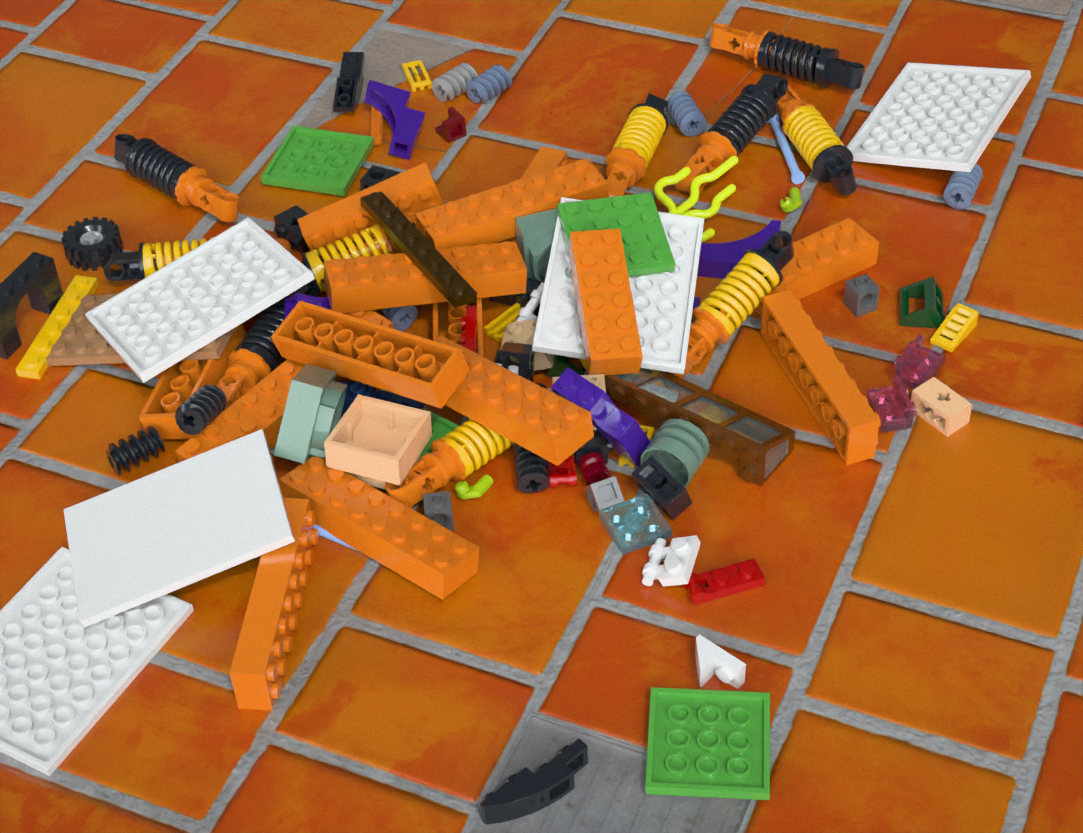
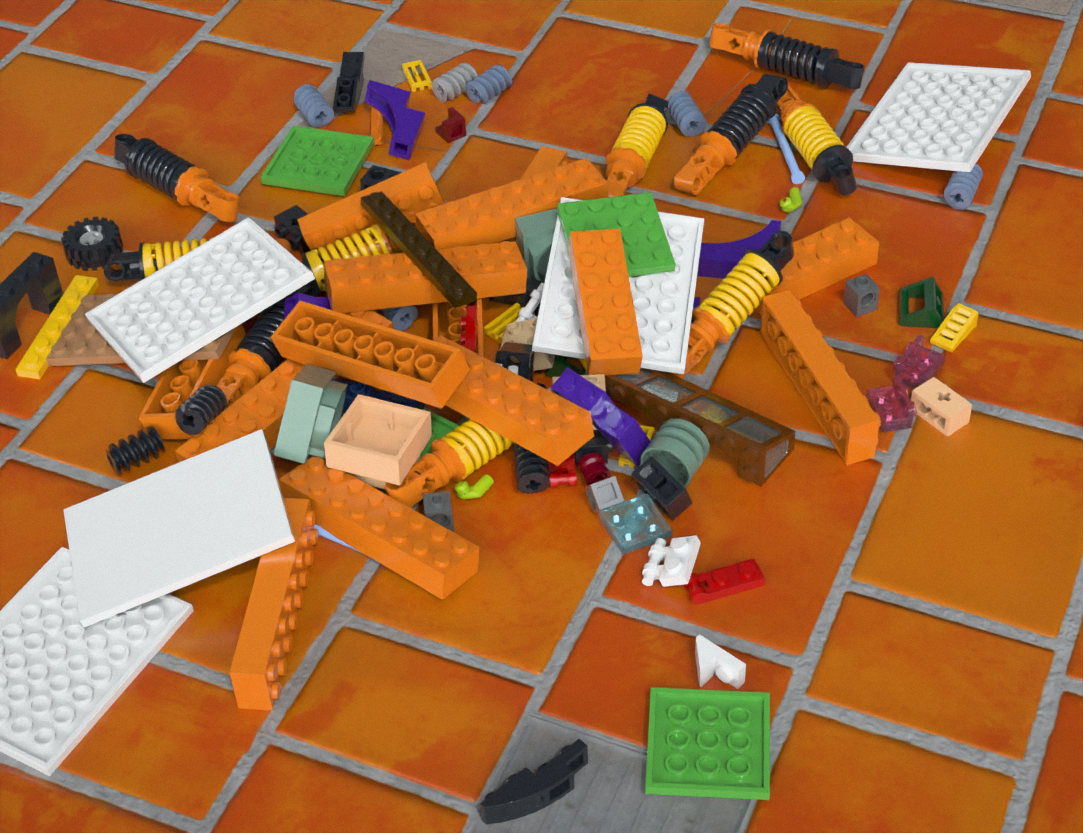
(313, 106): none -> sand blue piece
(683, 209): neon yellow plant -> none

